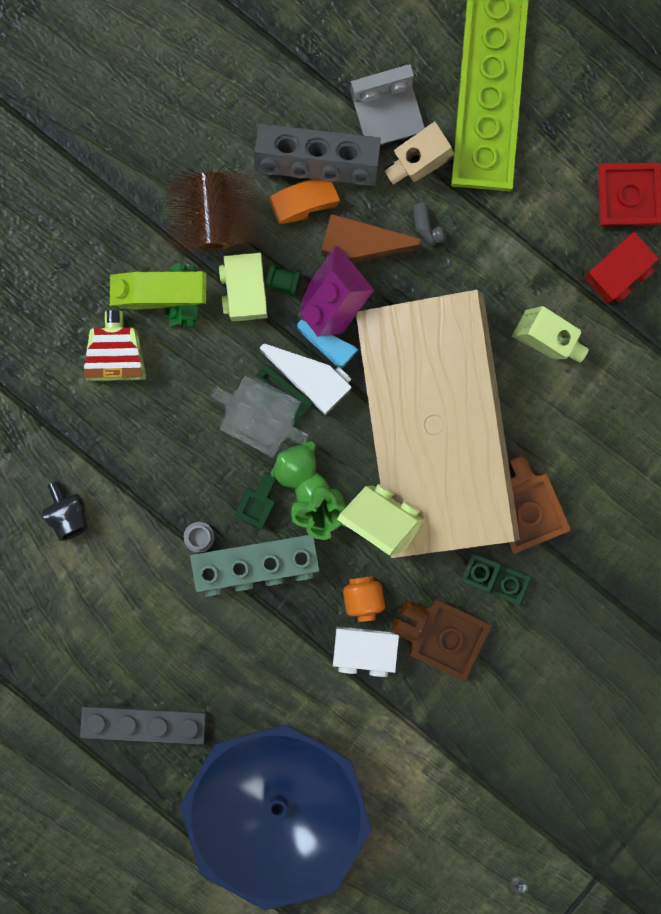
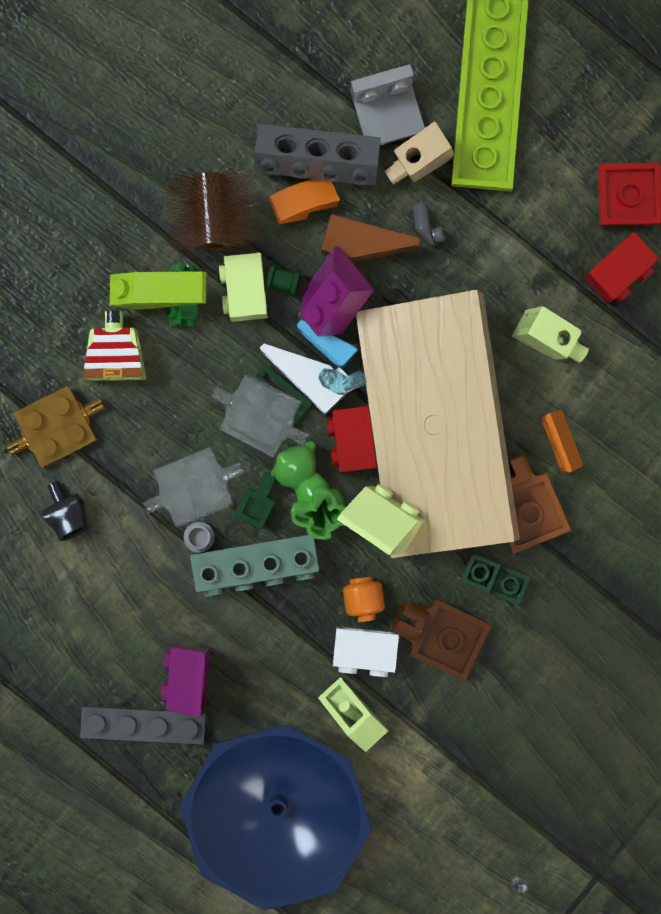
(55, 426): none -> pearl gold plate
(186, 679): none -> magenta slope
(193, 487): none -> clear plate
(340, 383): none -> clear light blue arm
(353, 439): none -> red brick
(353, 715): none -> yellowish green slope
(561, 441): none -> orange slope

